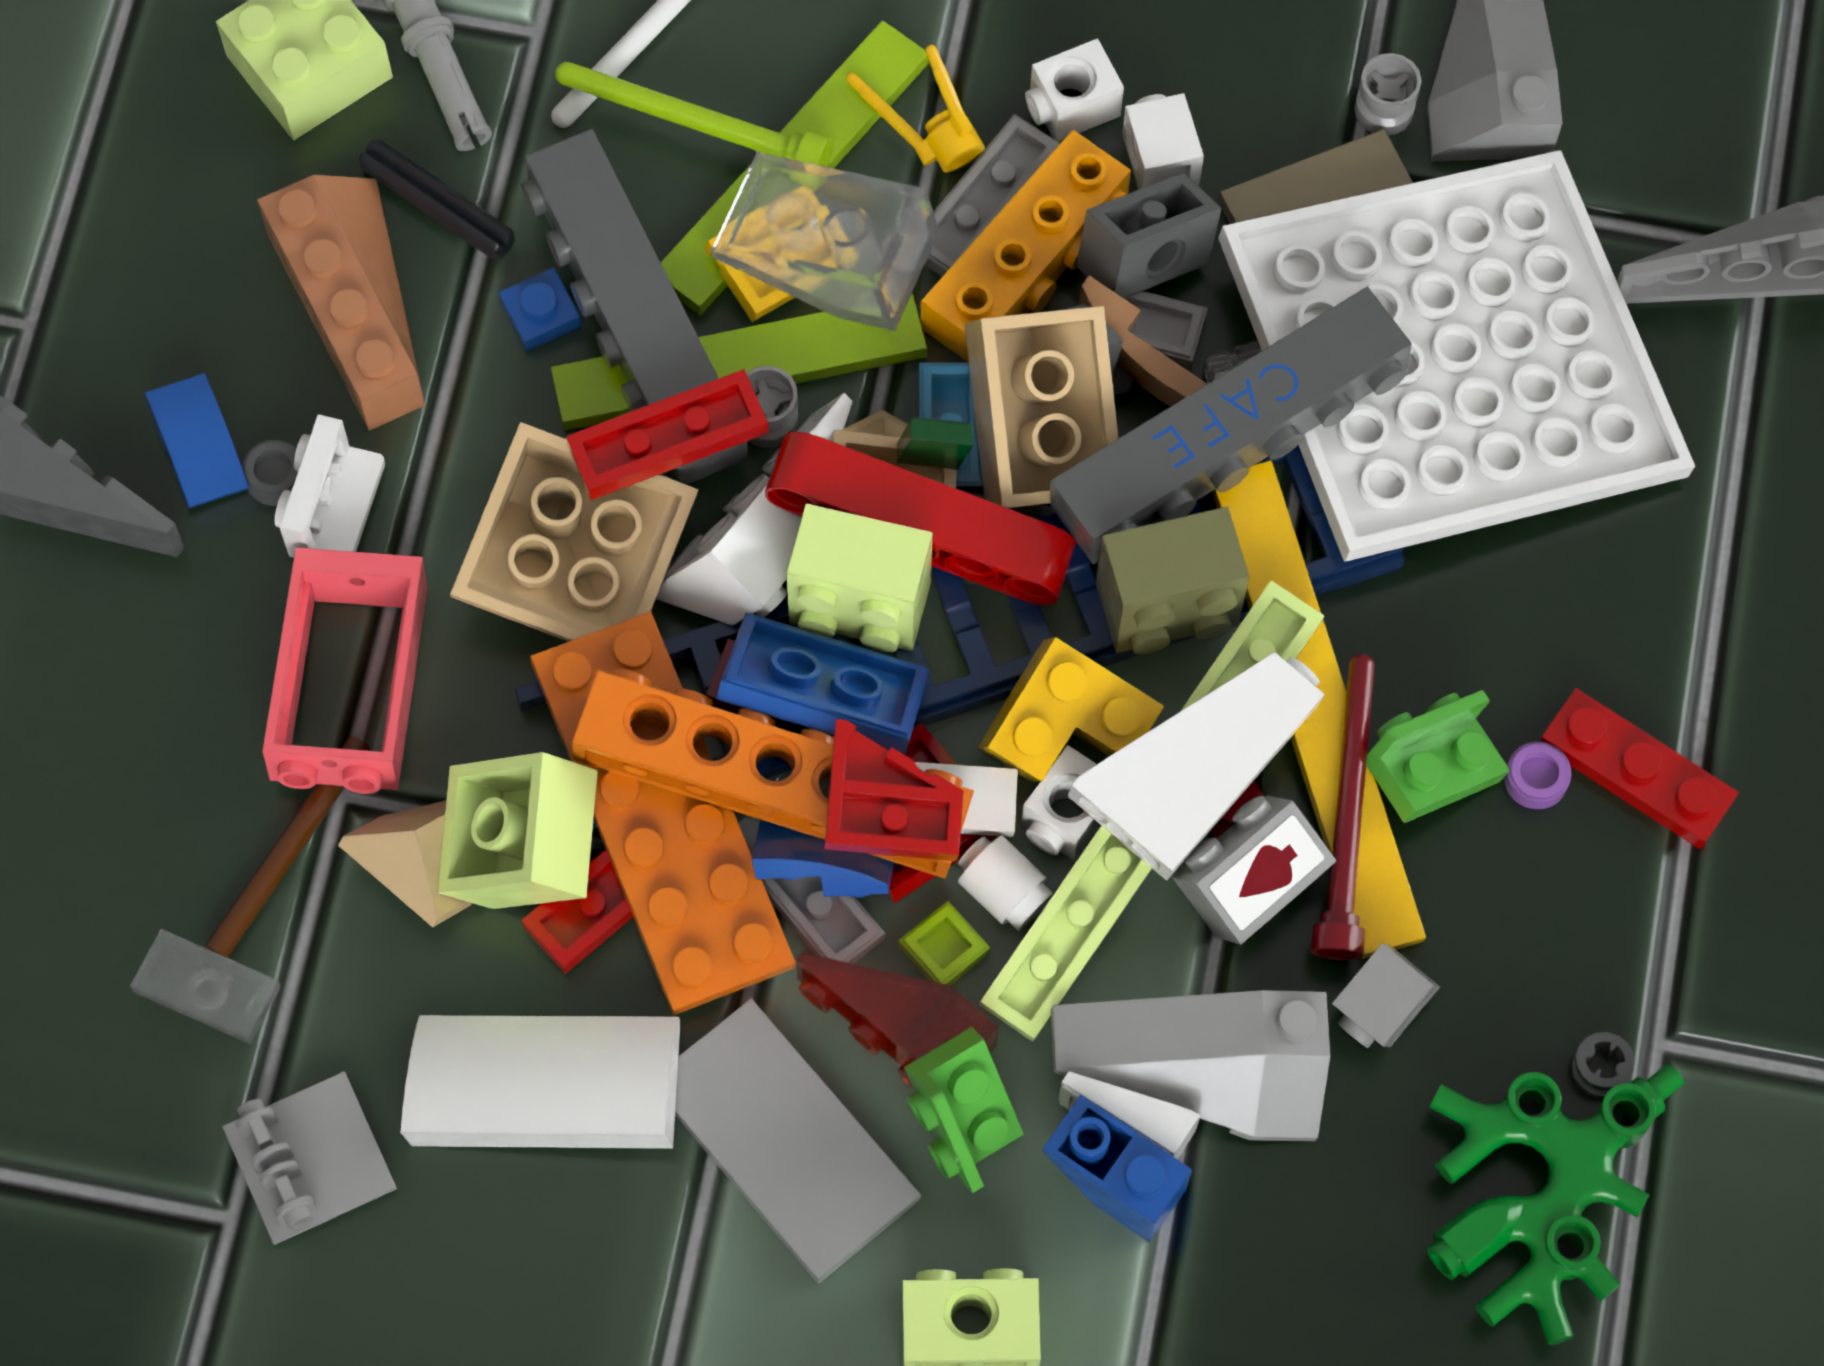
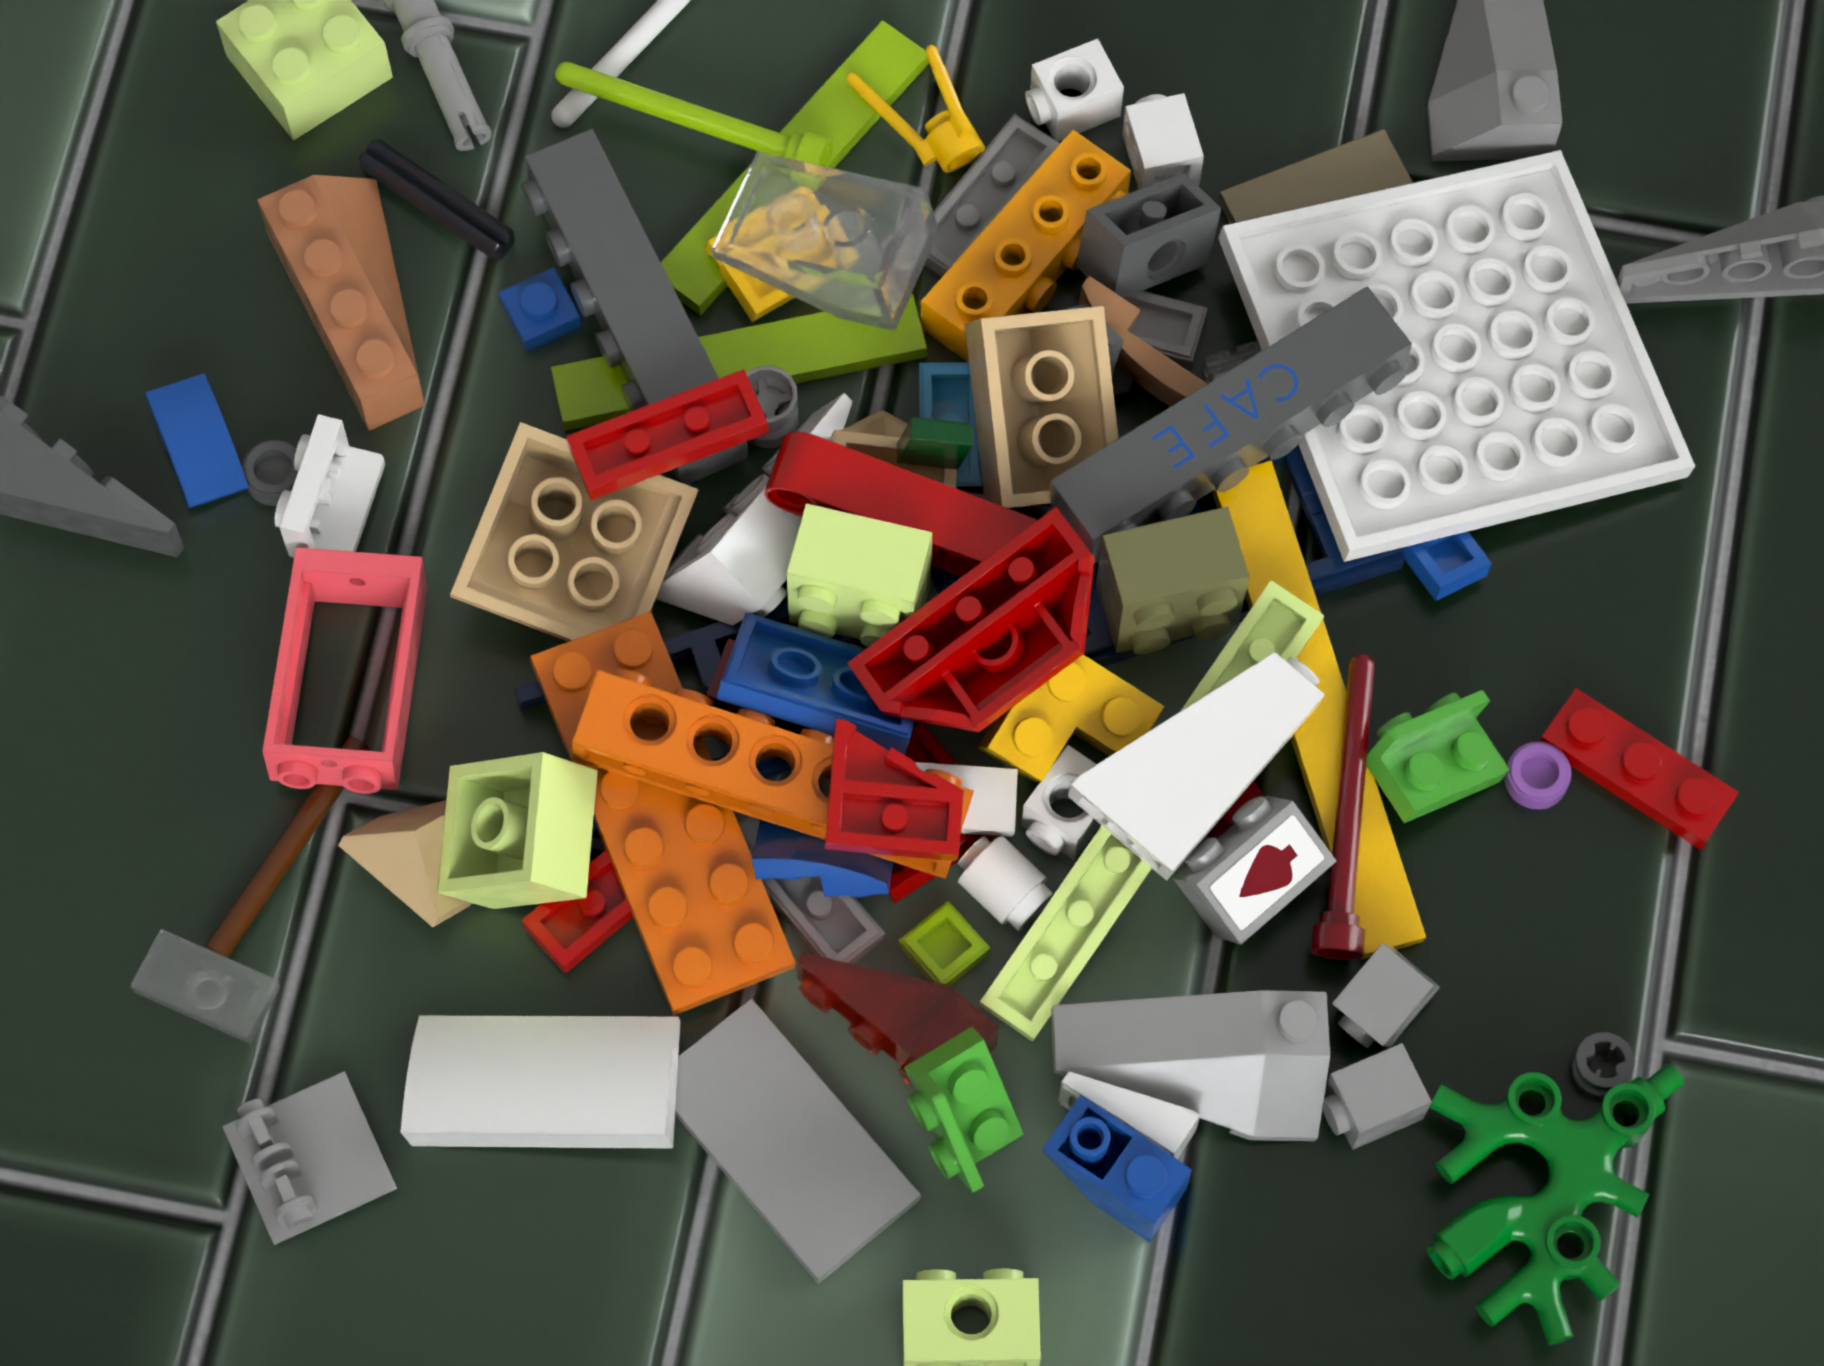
(987, 633): none -> red wedge
(1375, 1097): none -> light grey brick
(1387, 93): light grey wheel -> none
(1447, 563): none -> blue plate

